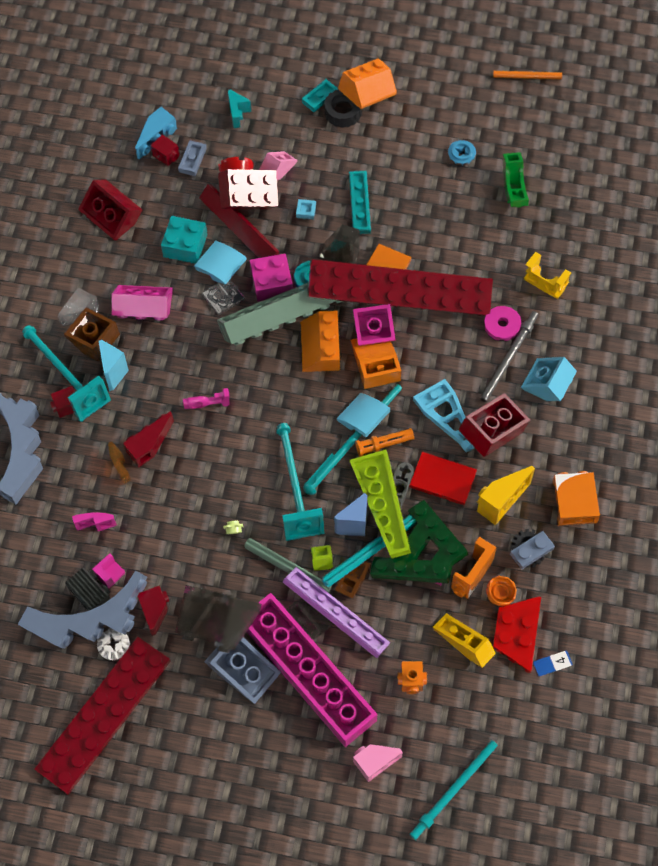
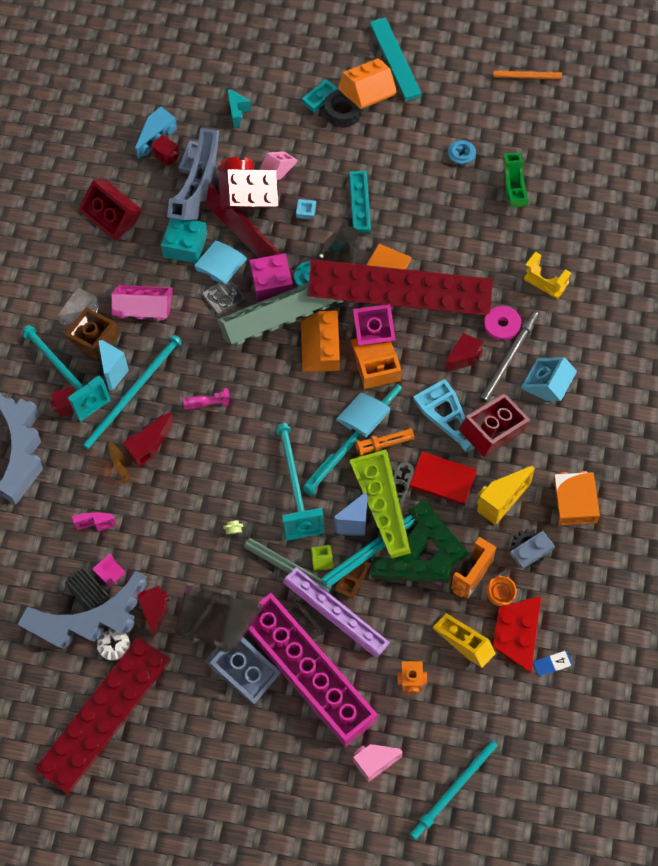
(174, 341): none -> teal bar
(203, 172): none -> sand blue arch
(395, 59): none -> teal tile
(464, 353): none -> dark red slope

